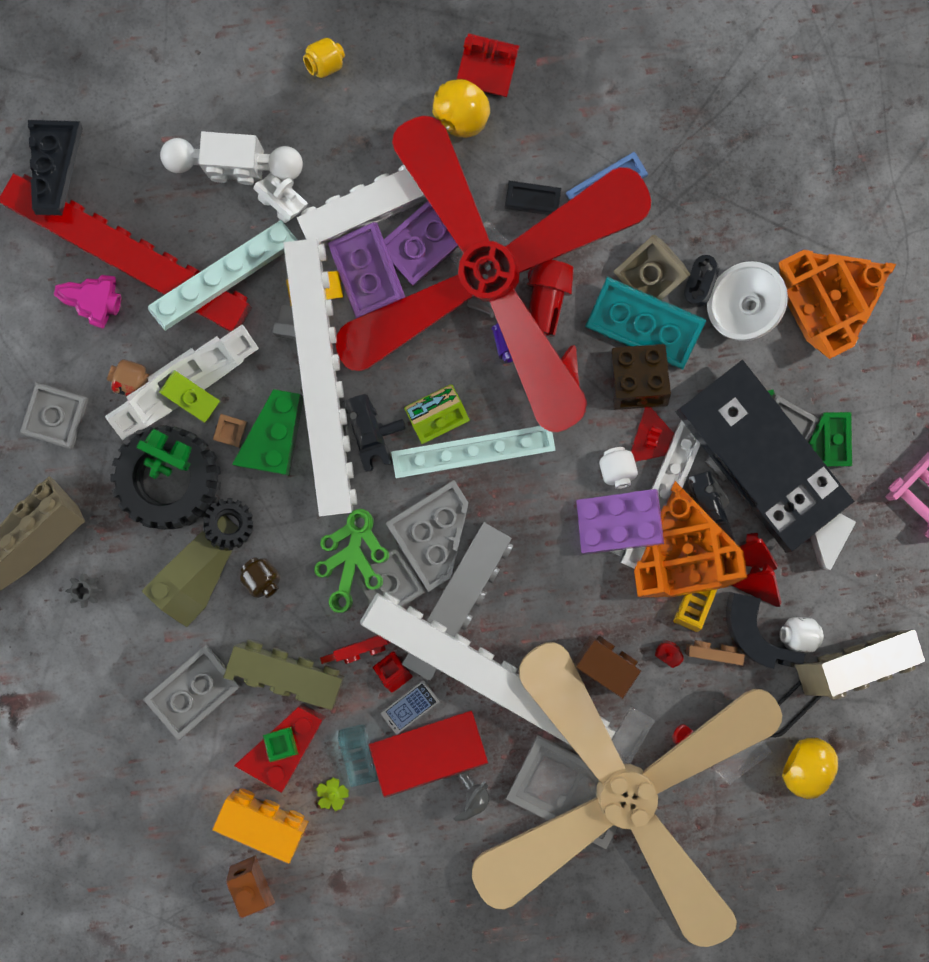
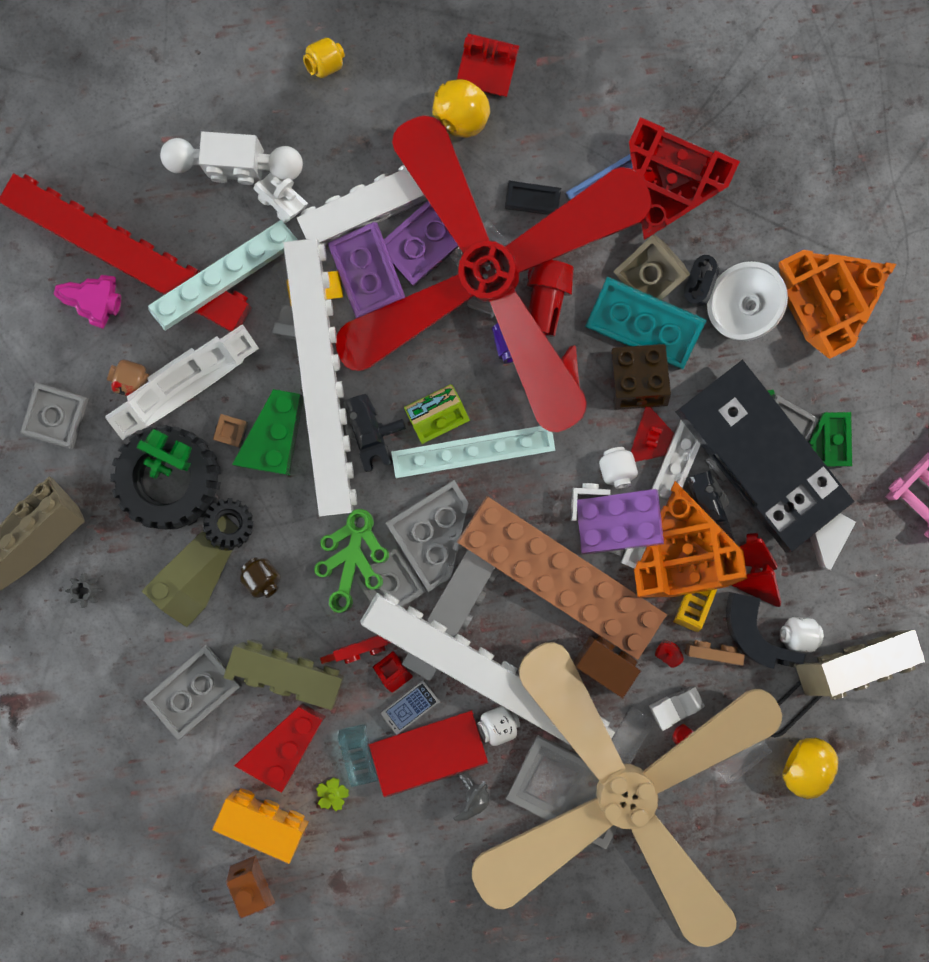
(52, 163): black wing -> none
(189, 396): lime plate -> none
(280, 744): green tile -> none
(498, 726): none -> white head
(561, 577): none -> nougat plate
(587, 489): none -> white bracket
(675, 173): none -> red wedge
(676, 707): none -> leg

